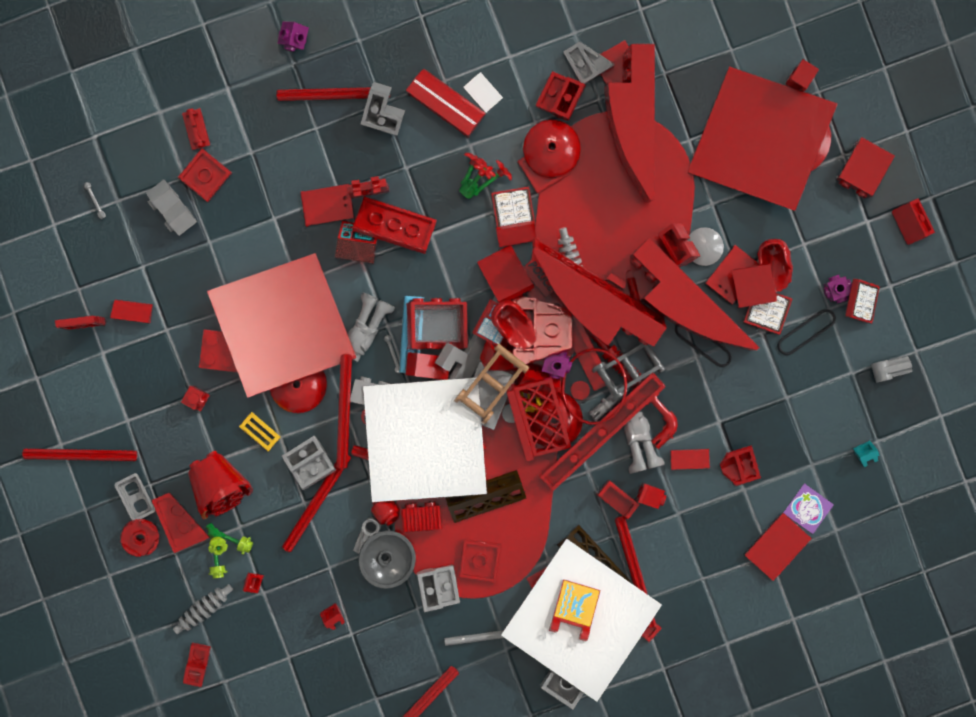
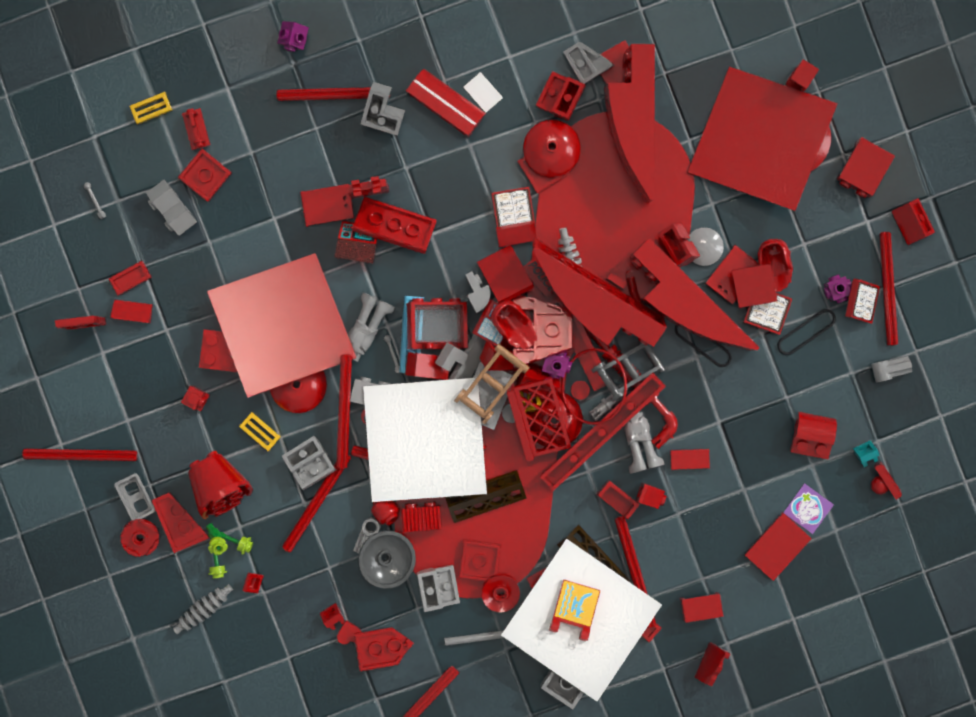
(130, 278): none -> red tile
(160, 112): none -> yellow tile
(196, 664): red slope -> none
(347, 633): none -> red tile
(380, 648): none -> red tile
(469, 187): plant -> none
(480, 296): none -> light grey brick
(504, 601): none -> red dish
(701, 607): none -> red panel
(711, 664): none -> red slope
(740, 466): red slope -> none
(813, 435): none -> red brick
(884, 482): none -> red tile
(888, 288): none -> red axle

